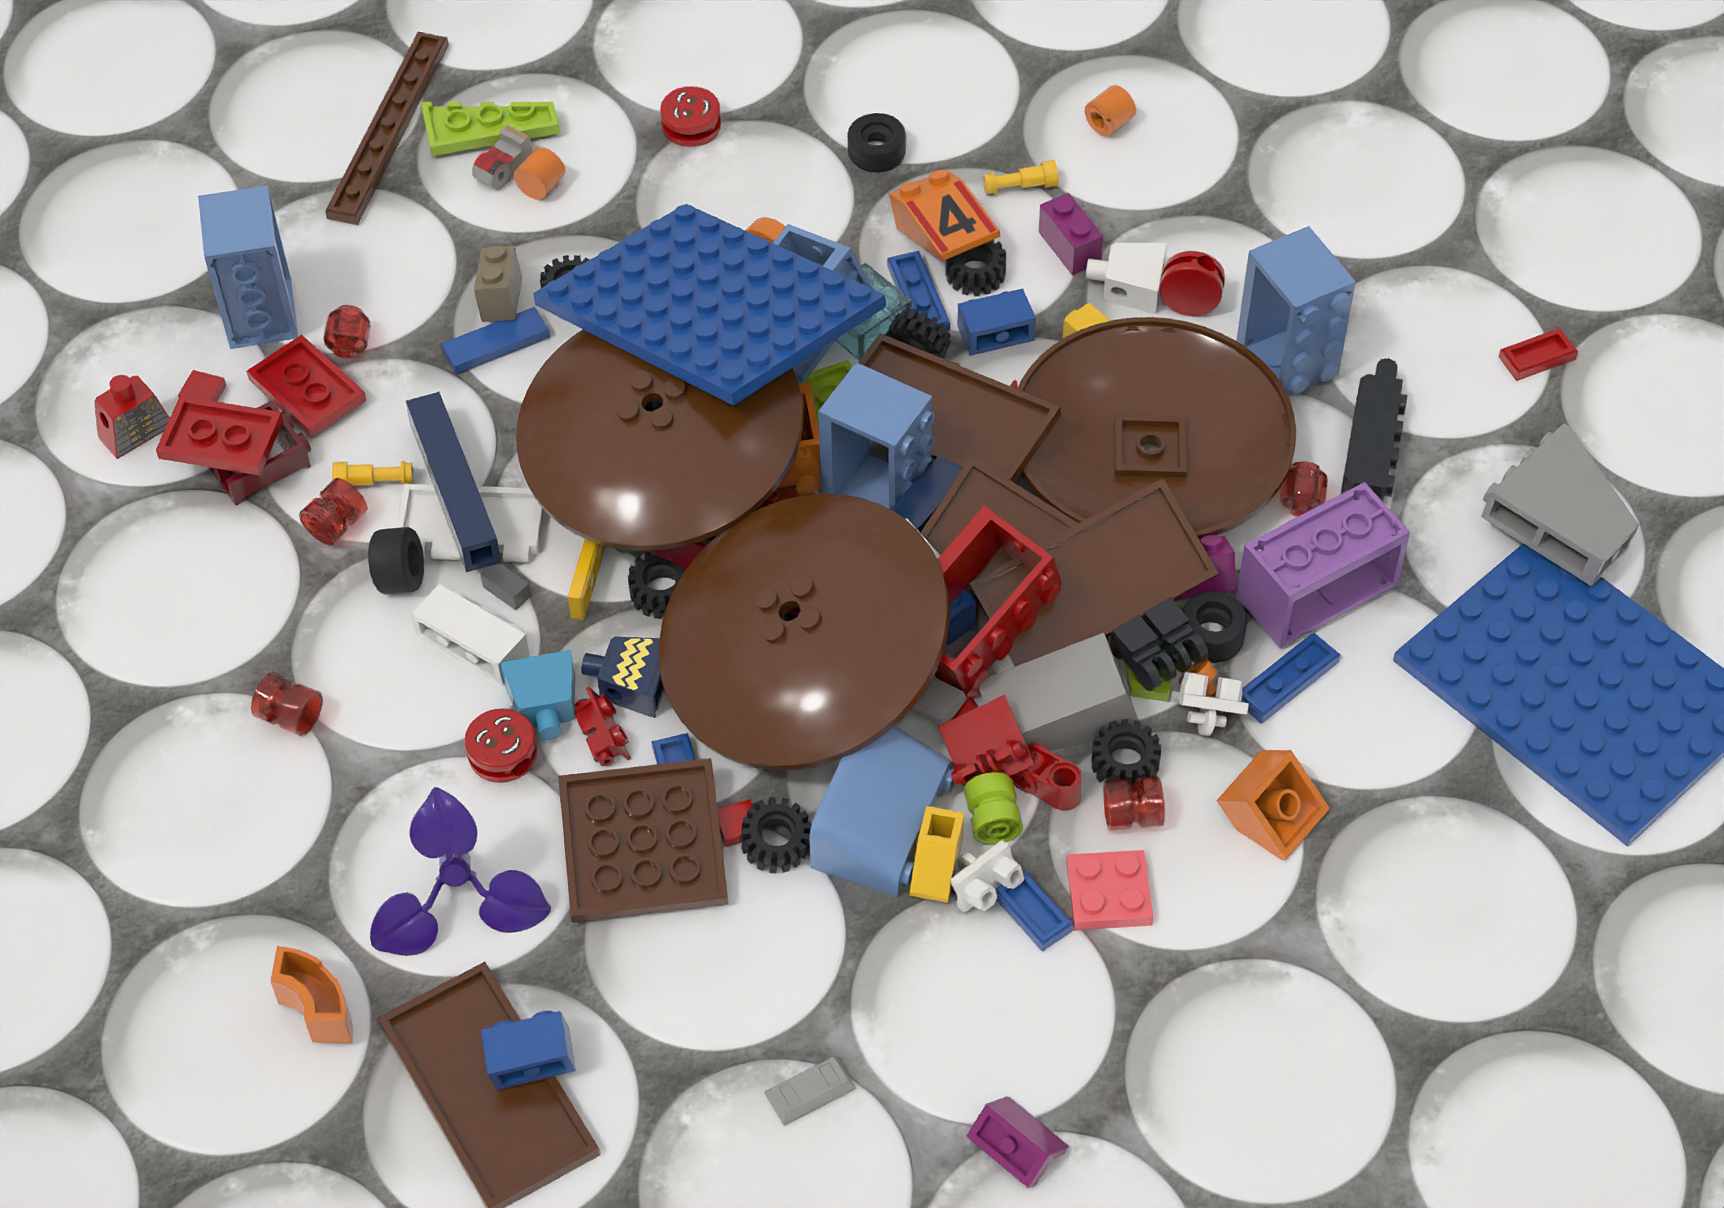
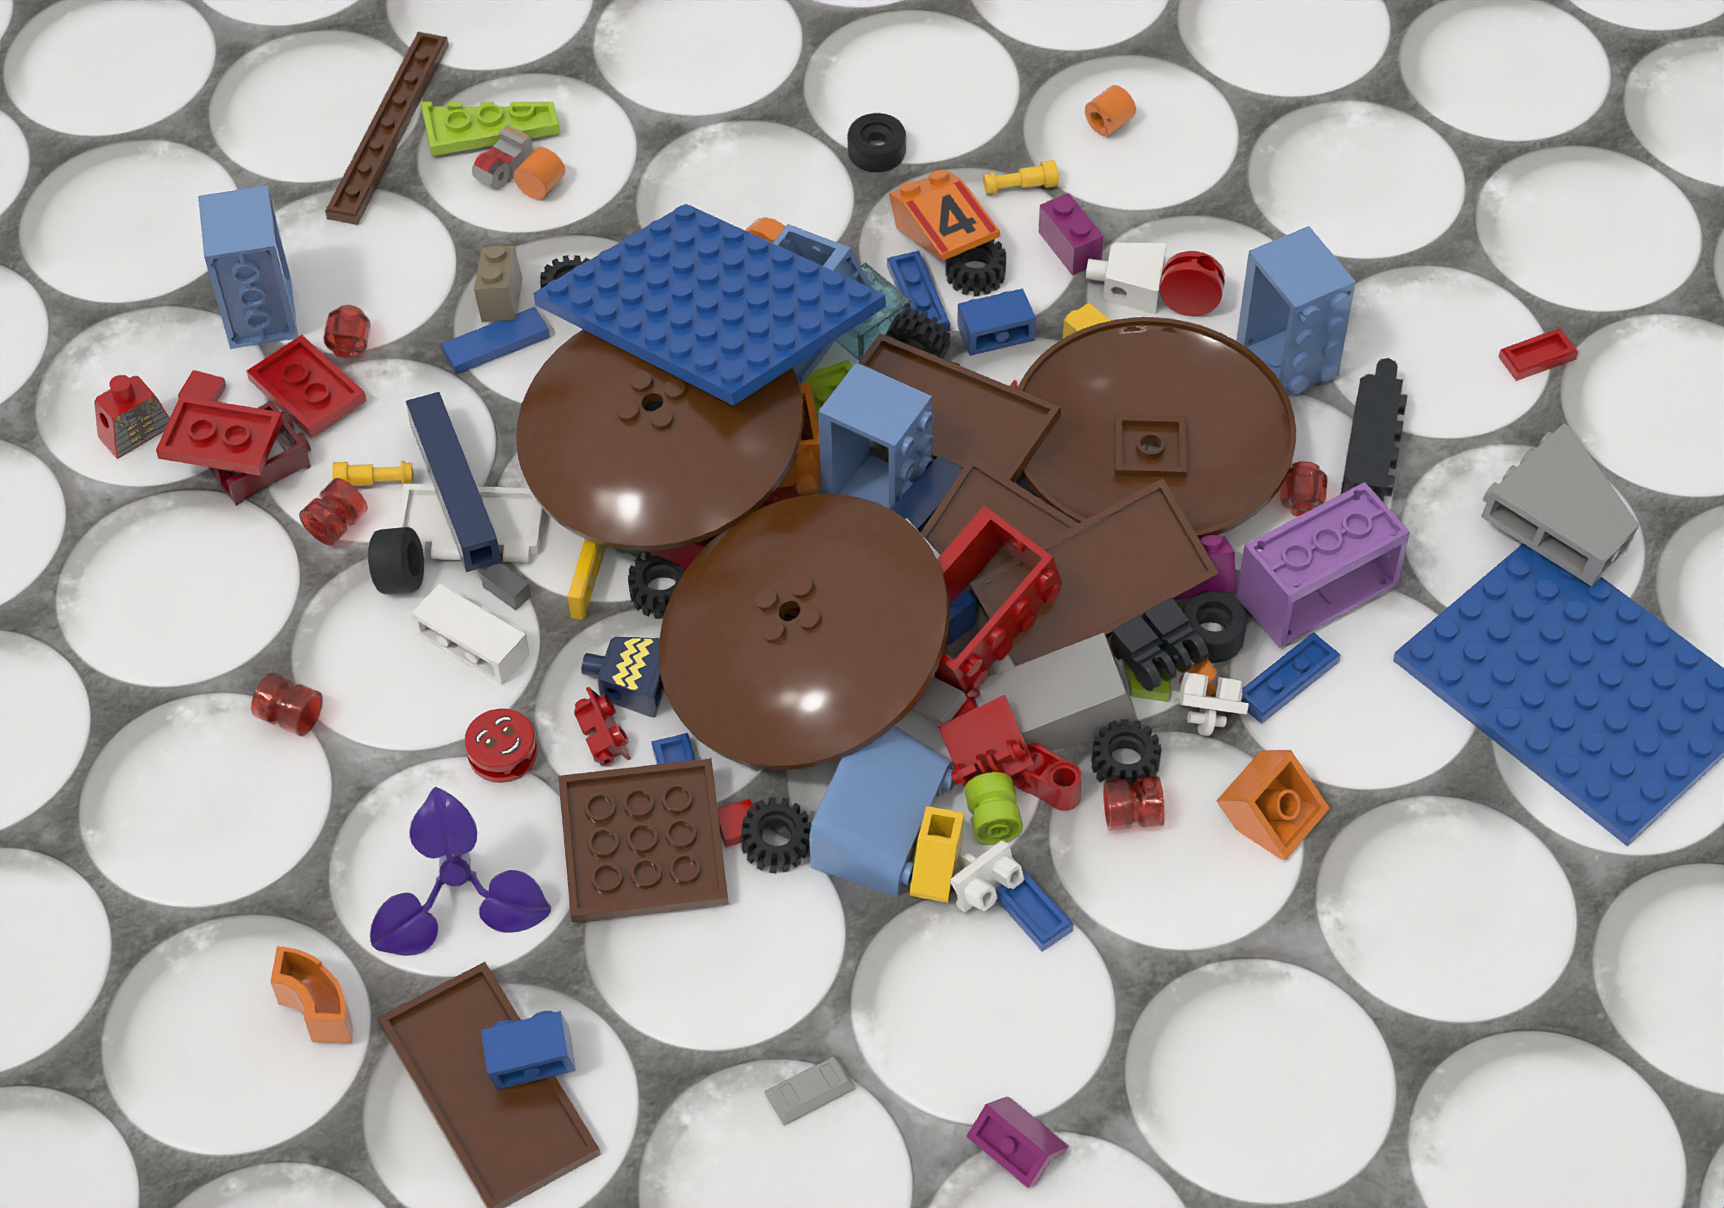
(542, 690): dark azure torso -> none
(690, 116): red head -> none
(1109, 890): coral plate -> none

